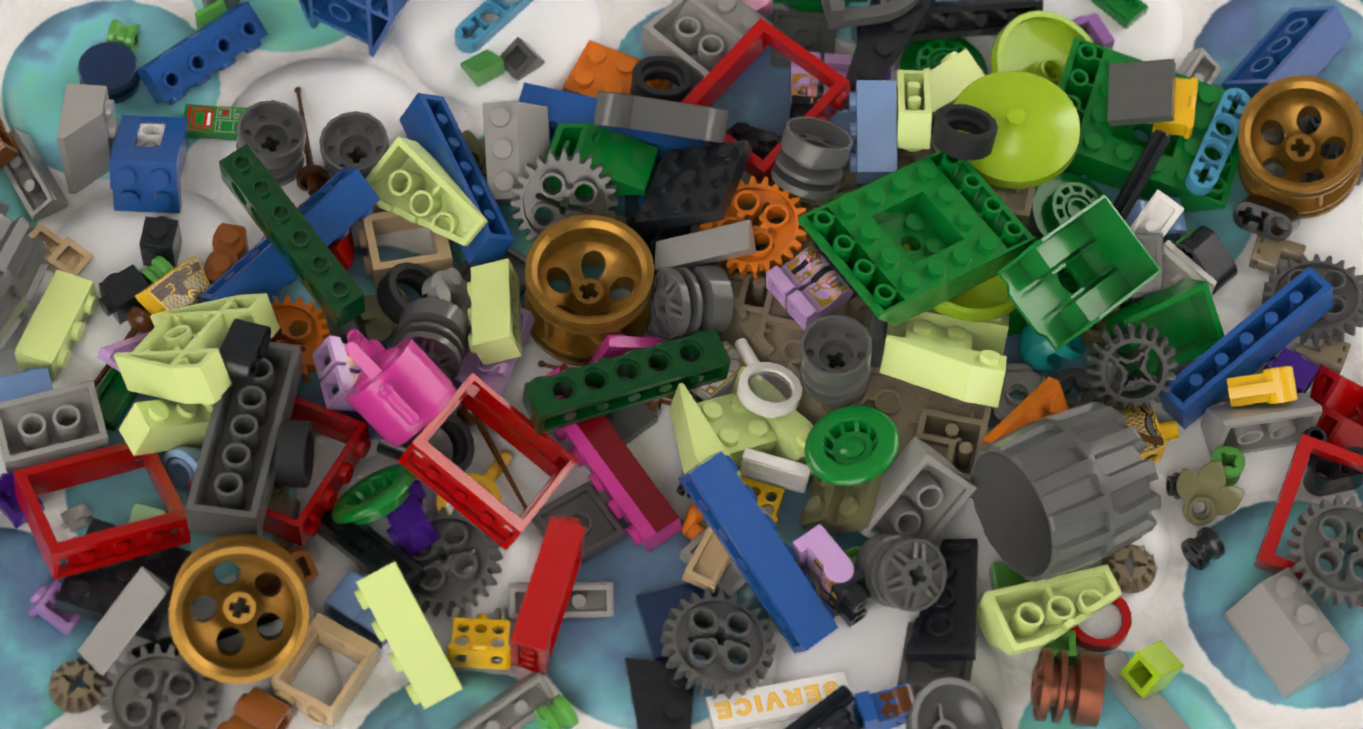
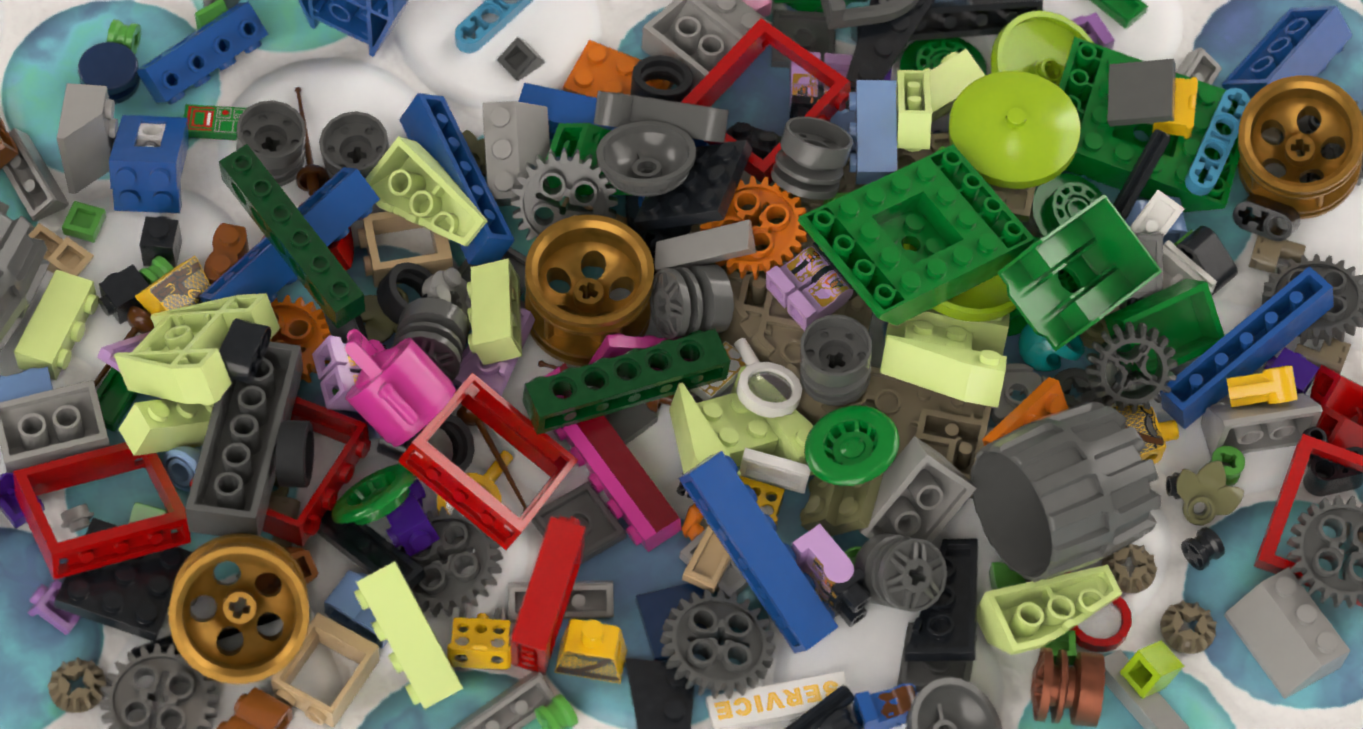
(84, 221): none -> bright green plate
(123, 620): light grey slope -> none
(483, 67): bright green slope -> none
(592, 651): none -> yellow torso
(646, 157): none -> dark grey hat
(968, 119): black tyre -> none
(1188, 641): none -> dark tan gear

